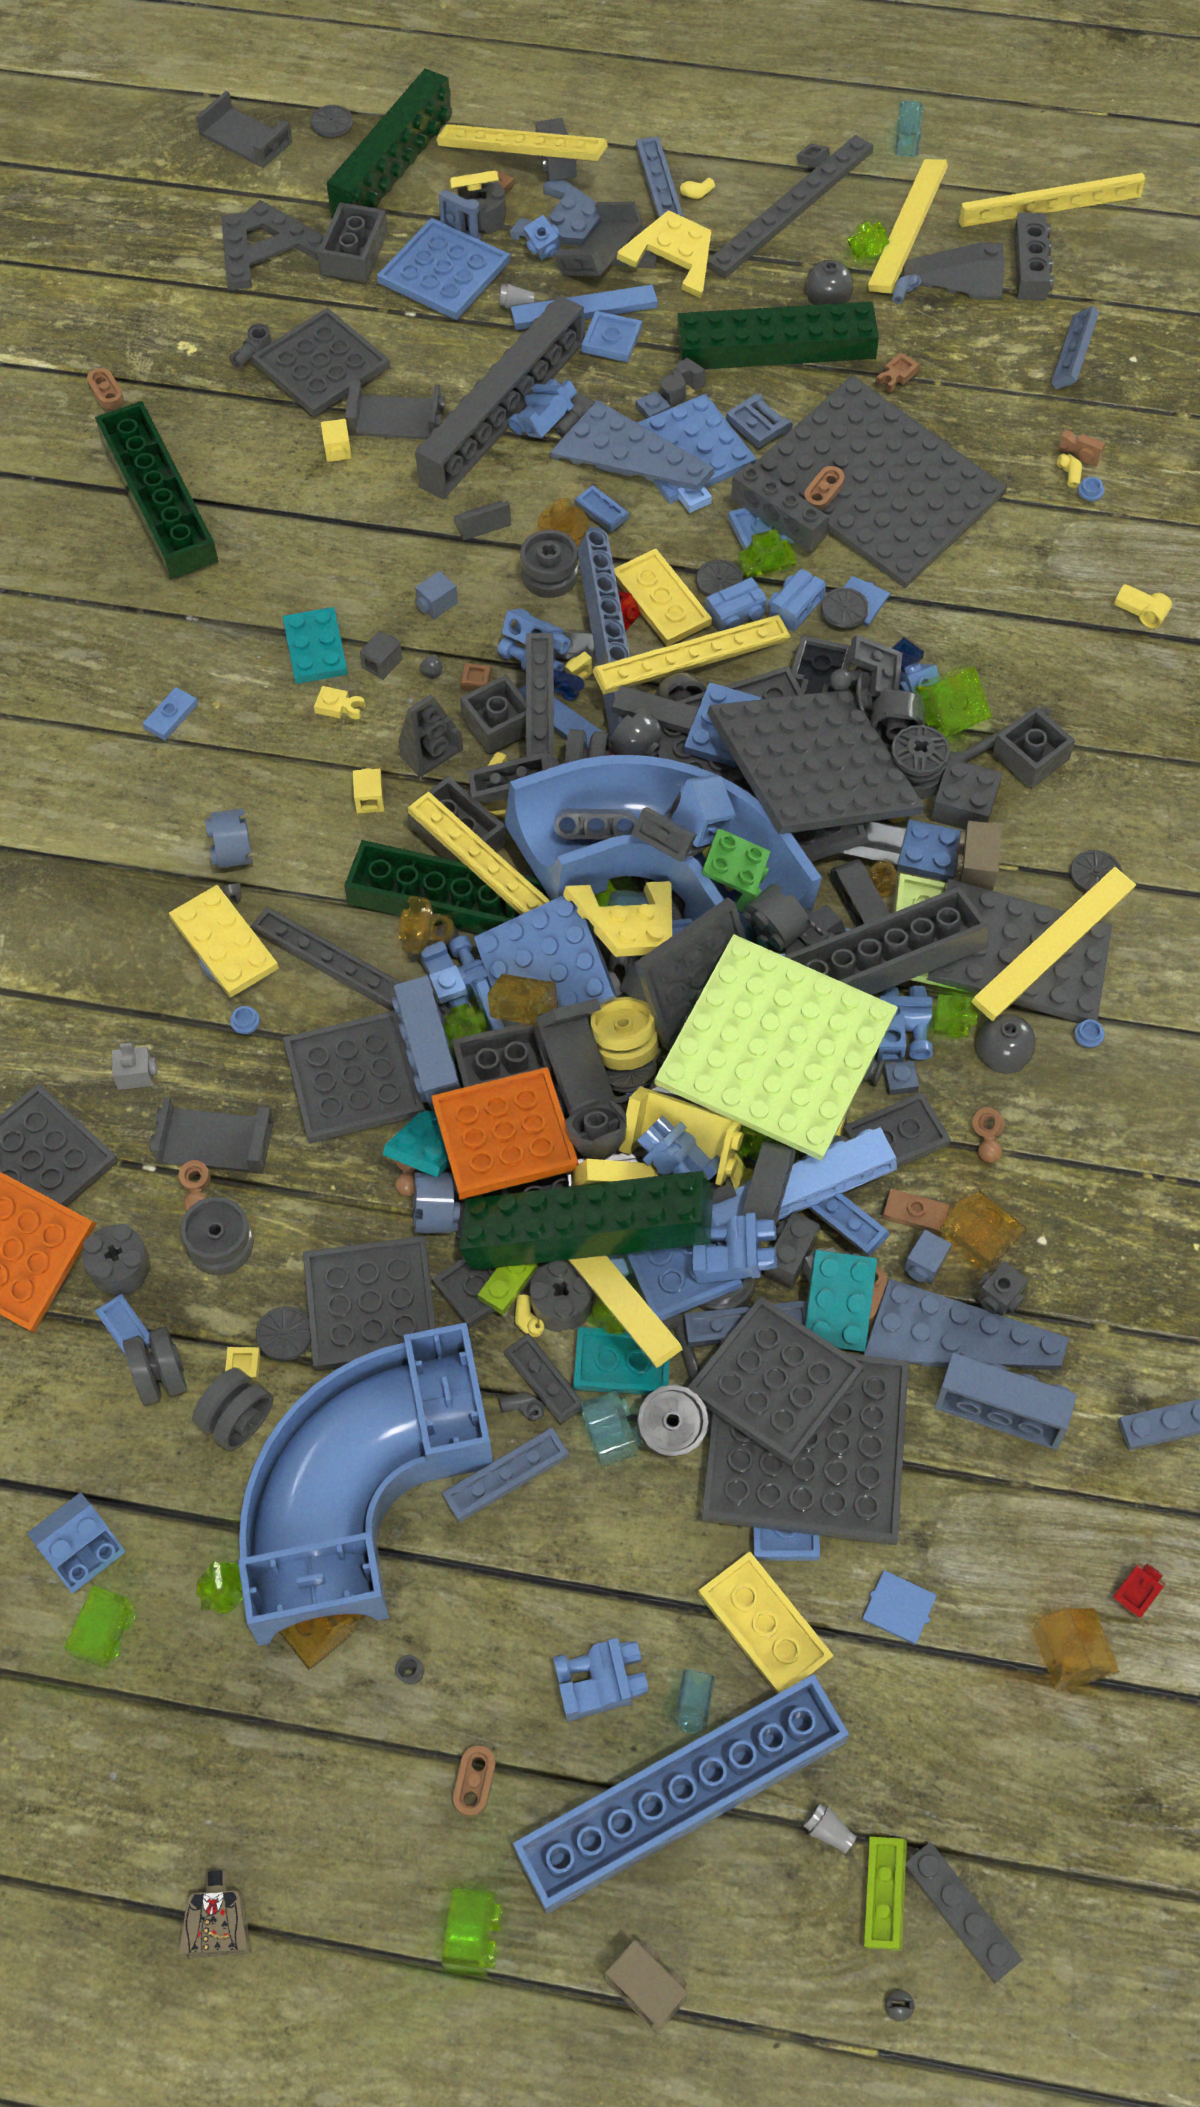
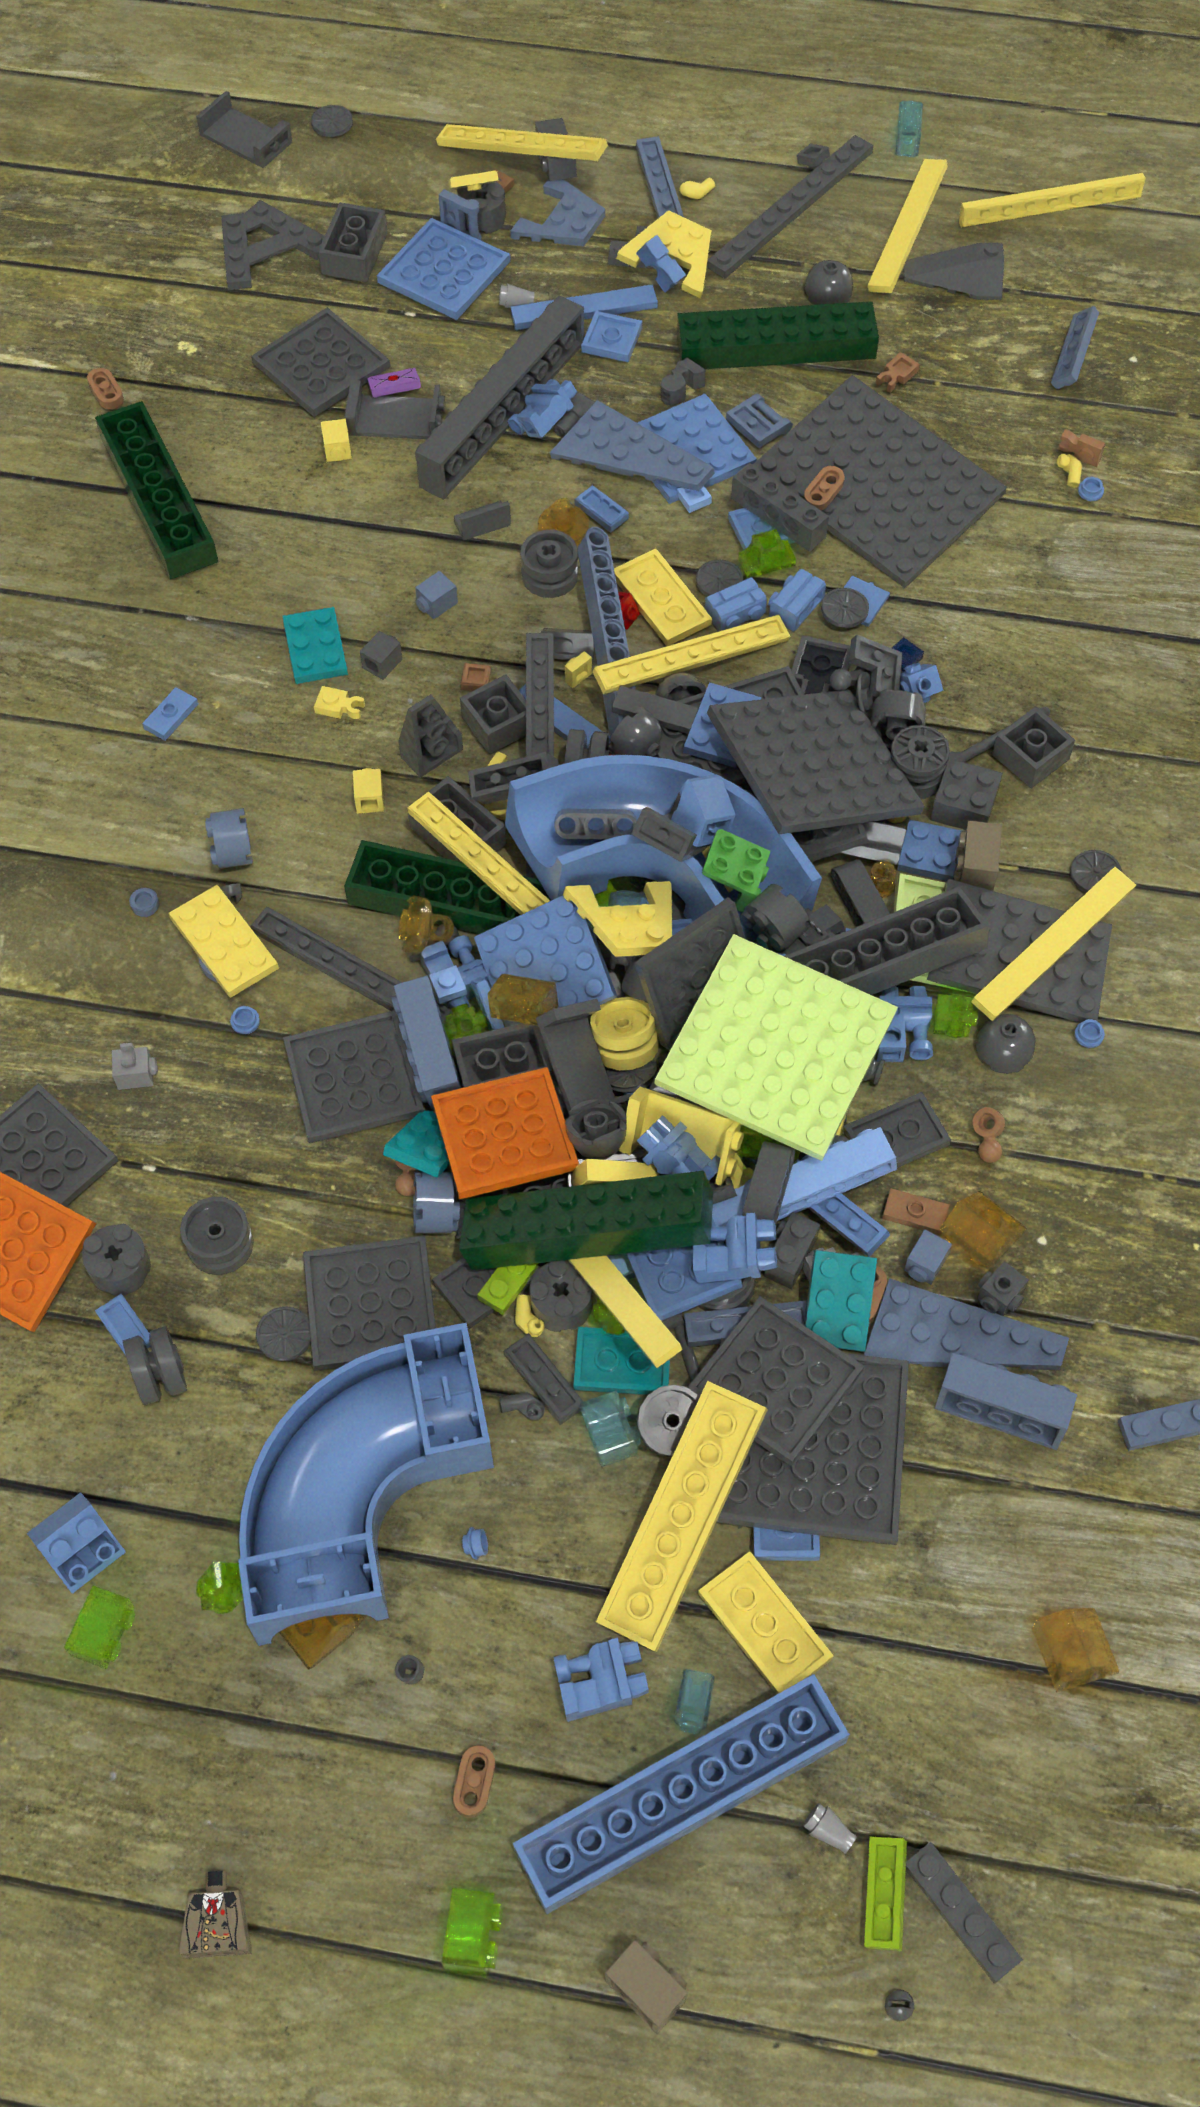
(144, 902): none -> sand blue tile
(185, 1174): medium nougat plate -> none
(213, 1138): dark grey panel -> none
(232, 1409): dark grey wheel -> none
(244, 1358): light yellow plate -> none
(257, 339): dark grey pin -> none
(392, 143): dark green brick -> none
(394, 382): none -> medium lavender tile
(431, 667): dark grey hinge -> none
(475, 1543): none -> medium blue plate
(505, 1475): sand blue plate -> none
(528, 624): medium blue hips -> none
(542, 238): medium blue brick -> none
(568, 685): clear blue plate -> none
(617, 226): dark grey panel -> none
(651, 404): sand blue plate -> none
(655, 254): none -> medium blue piece
(681, 1516): none -> light yellow plate
(868, 240): clear neon green brick -> none
(899, 1607): medium blue piece -> none
(901, 1077): sand blue plate -> none
(905, 285): sand blue arm -> none
(954, 700): clear neon green brick -> none
(1032, 256): dark grey brick -> none
(1140, 1589): red bracket -> none
(1149, 608): light yellow piece -> none

